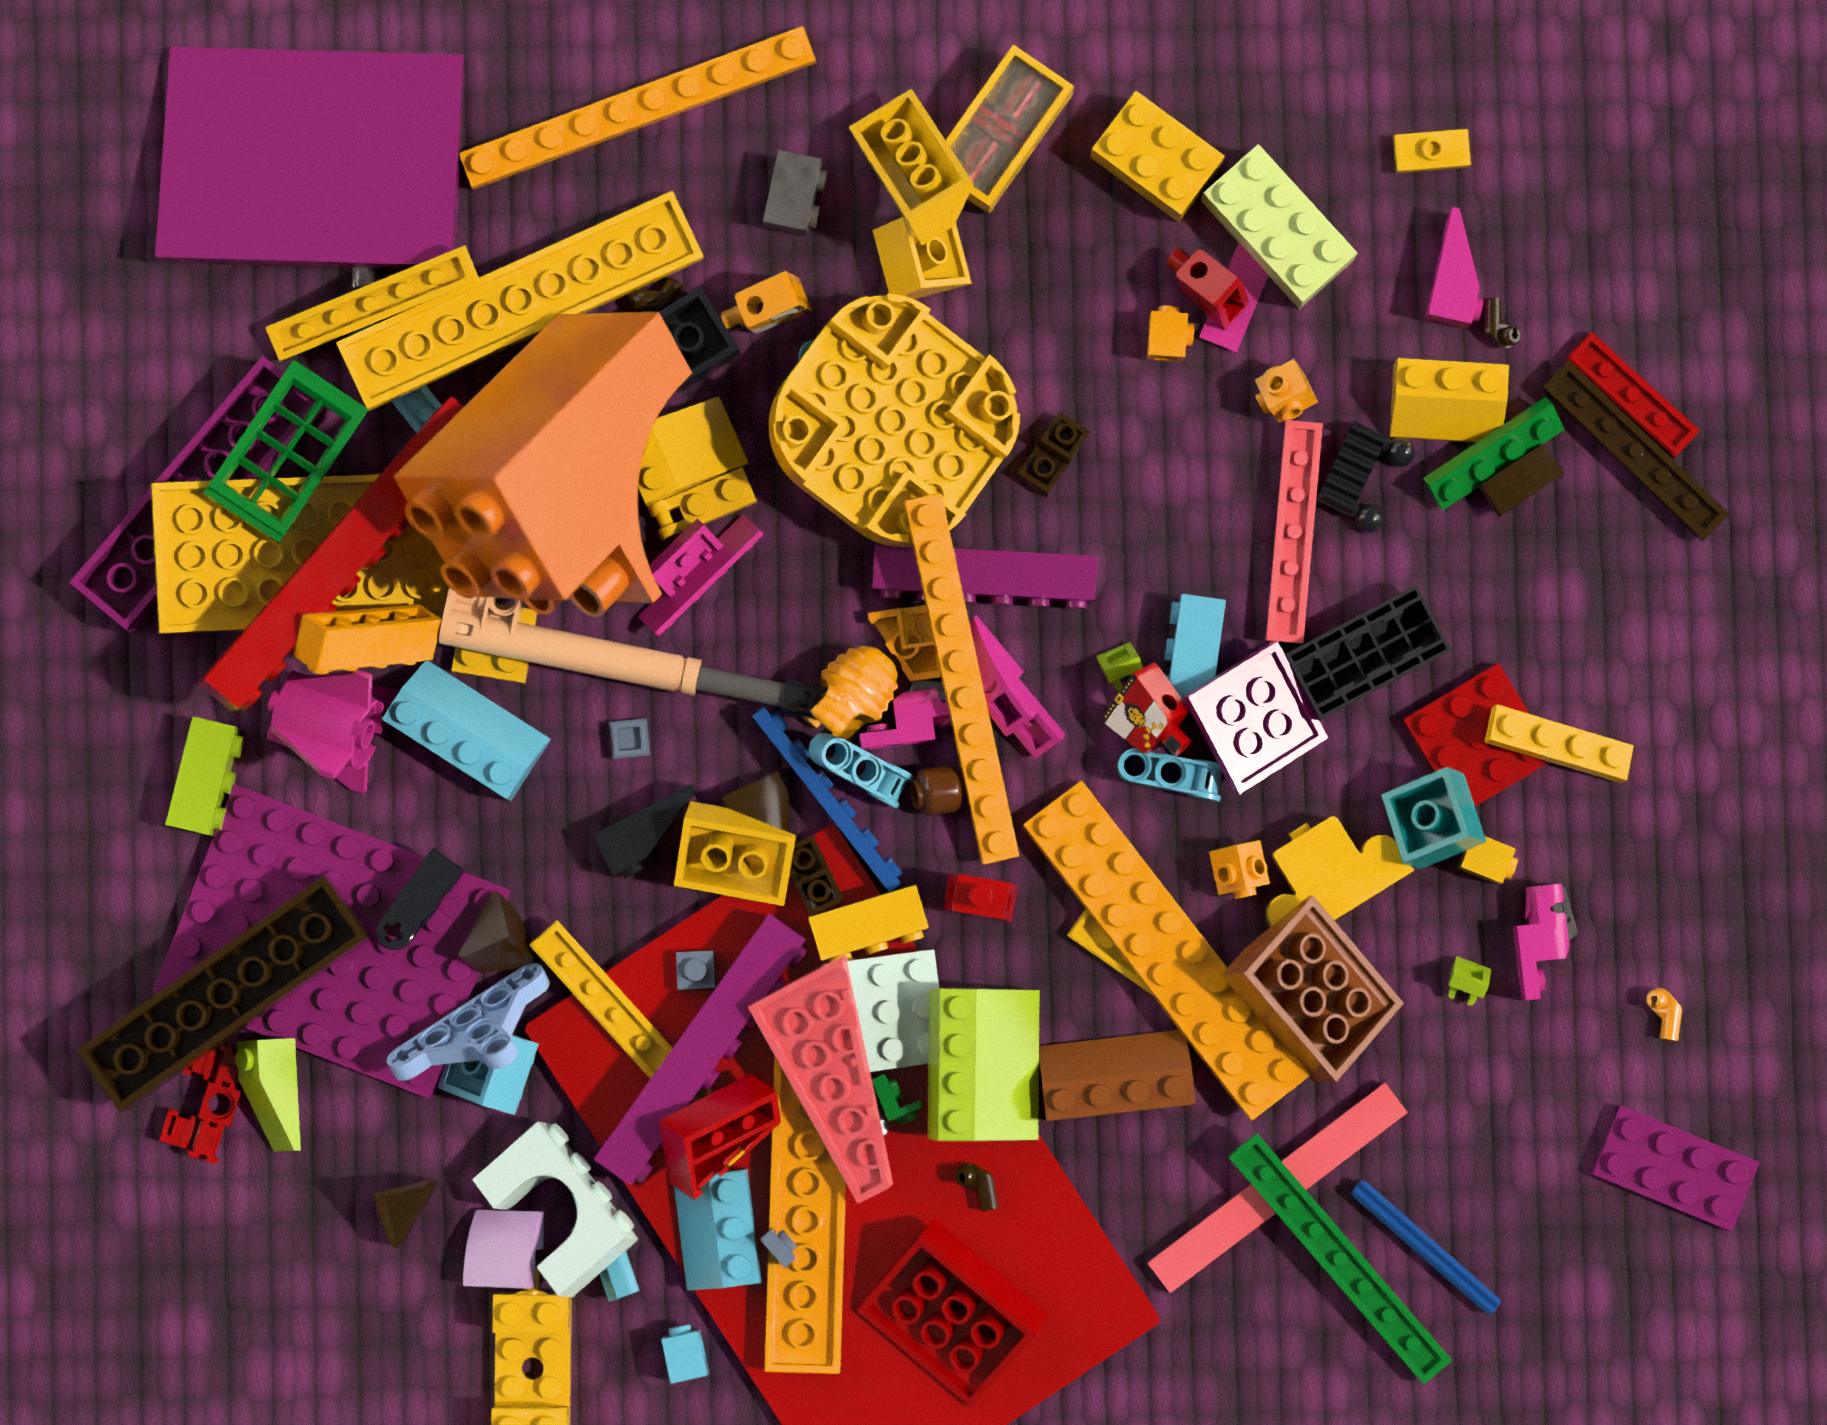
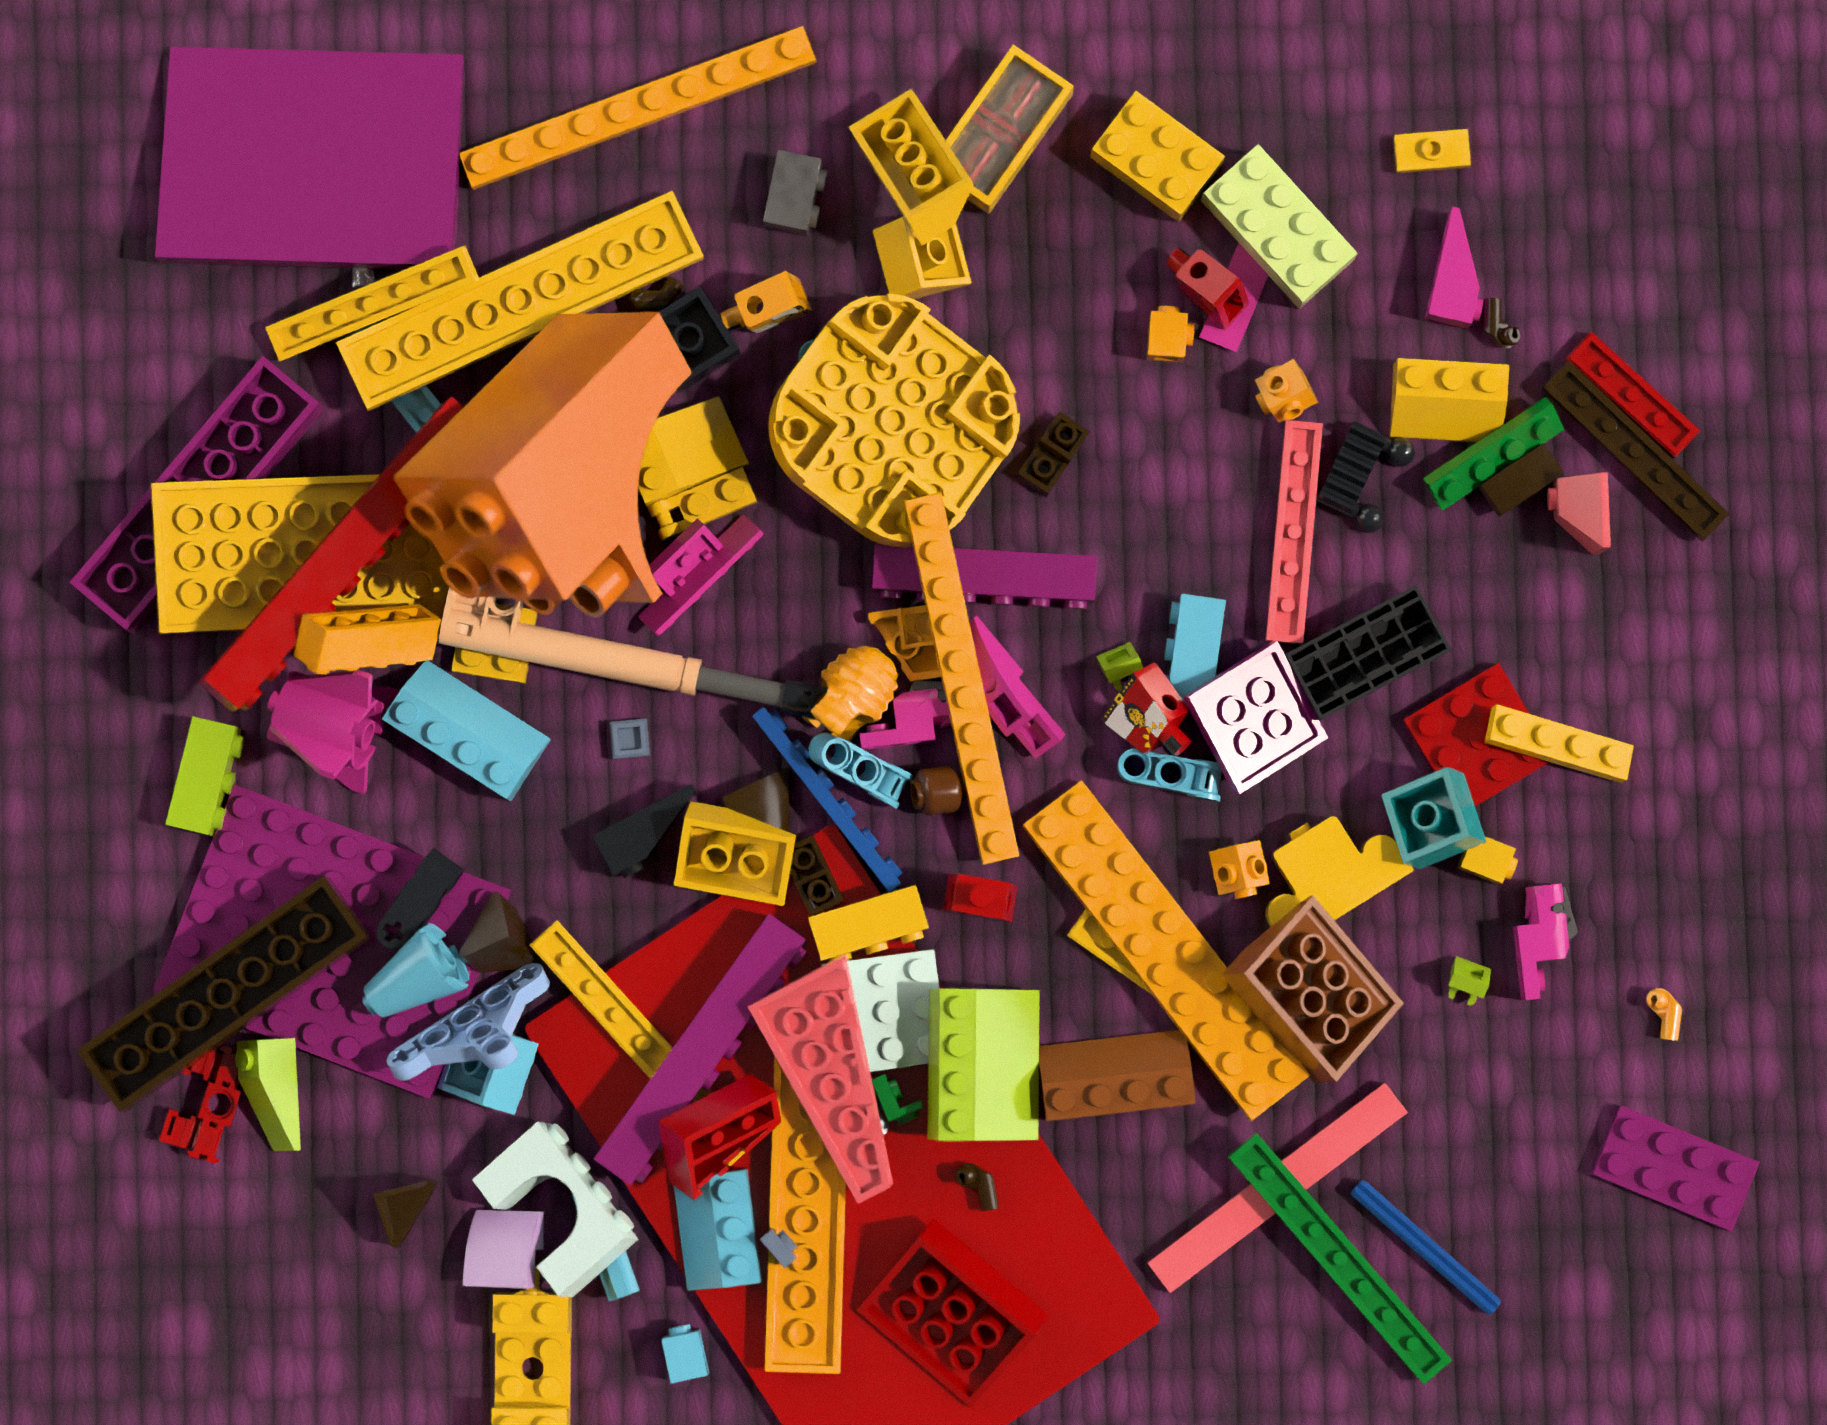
(246, 508): green piece -> none
(416, 974): none -> medium azure cone
(695, 970): sand blue plate -> none
(1583, 509): none -> coral slope

